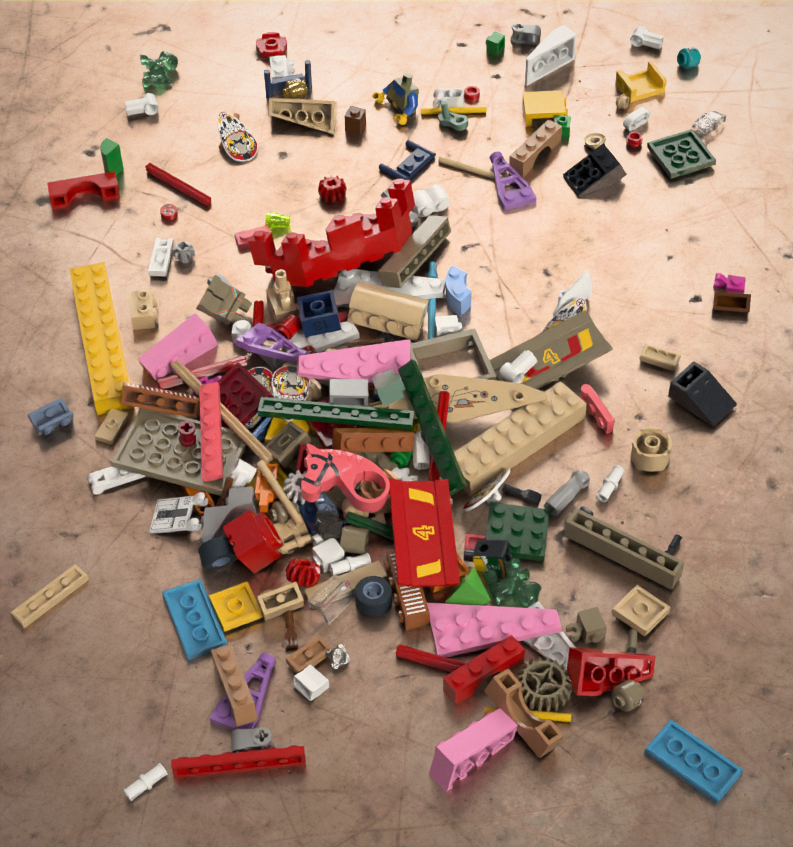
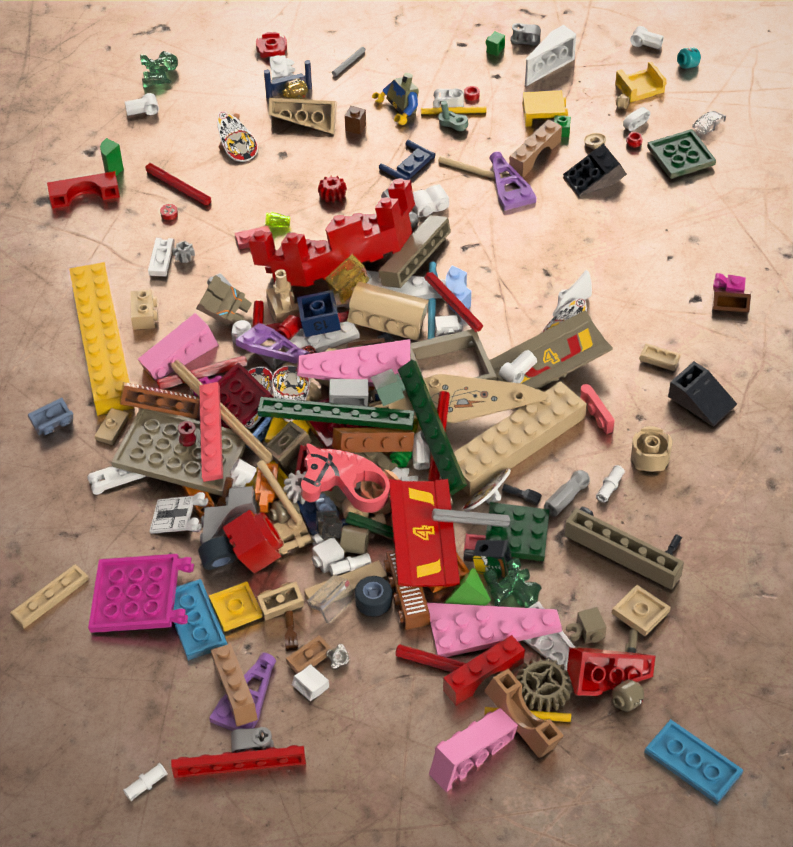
(137, 593): none -> dark pink plate
(303, 572): red gear -> none
(346, 277): none -> clear yellow window
(348, 61): none -> light grey bar
(453, 301): none -> red axle
(470, 517): none -> light grey axle

